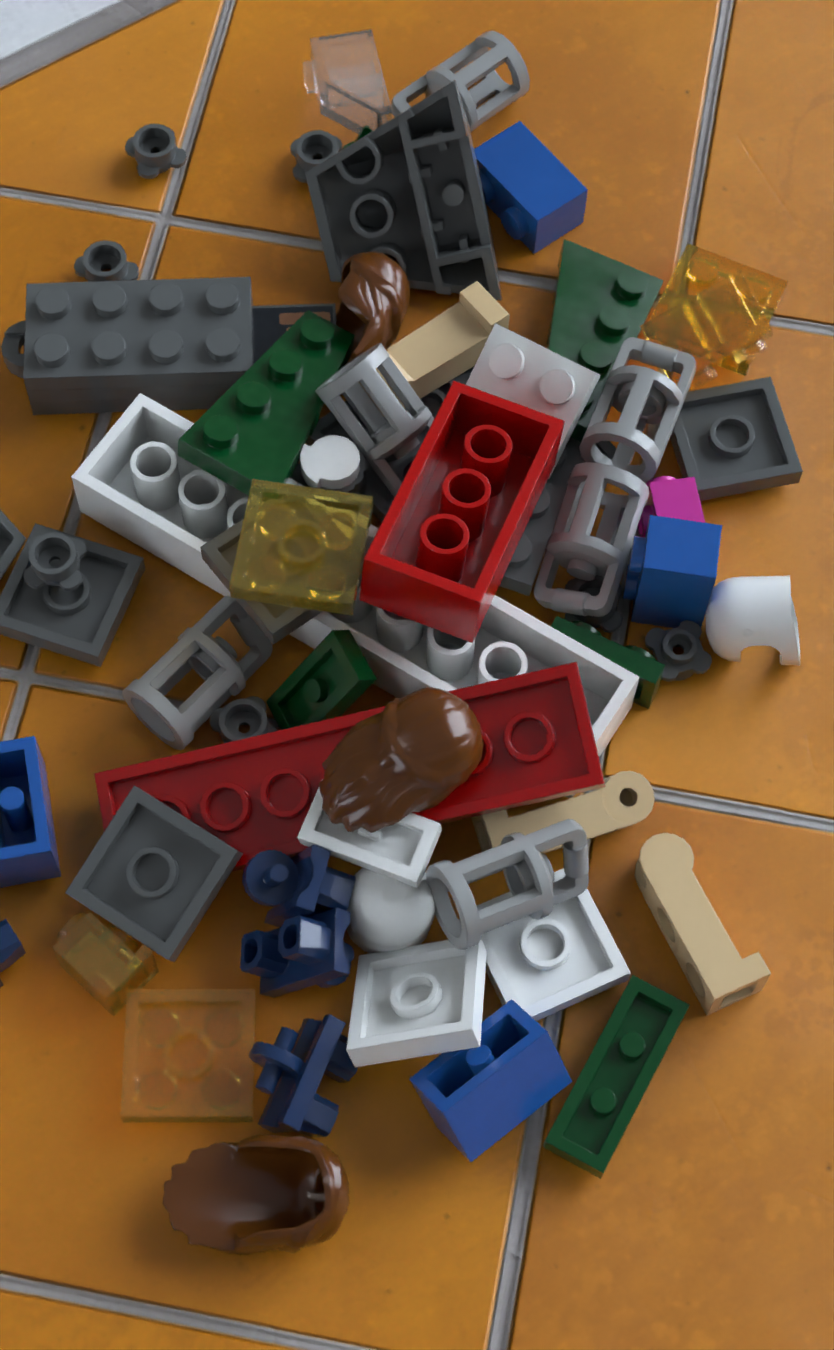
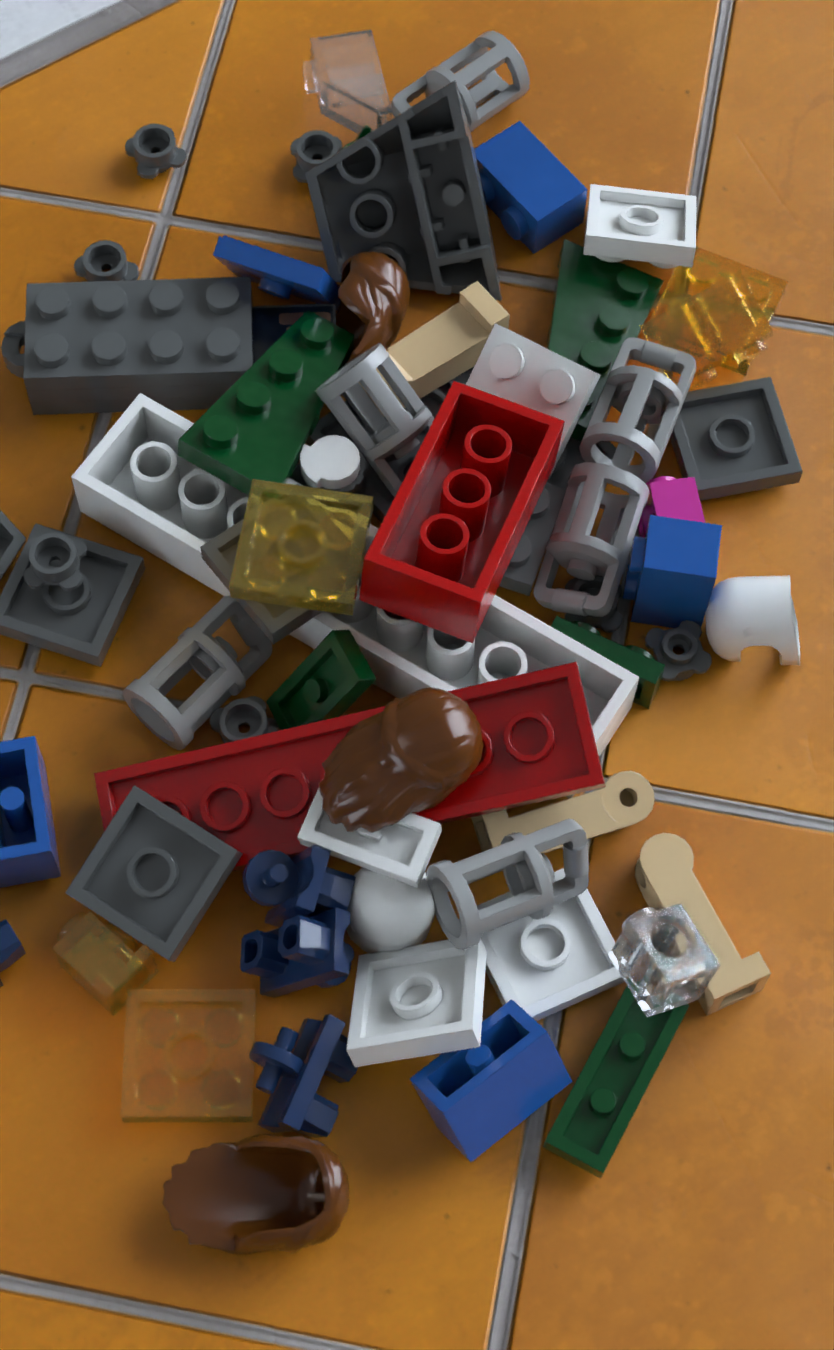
(277, 273): none -> blue plate
(640, 226): none -> white plate
(663, 958): none -> clear brick

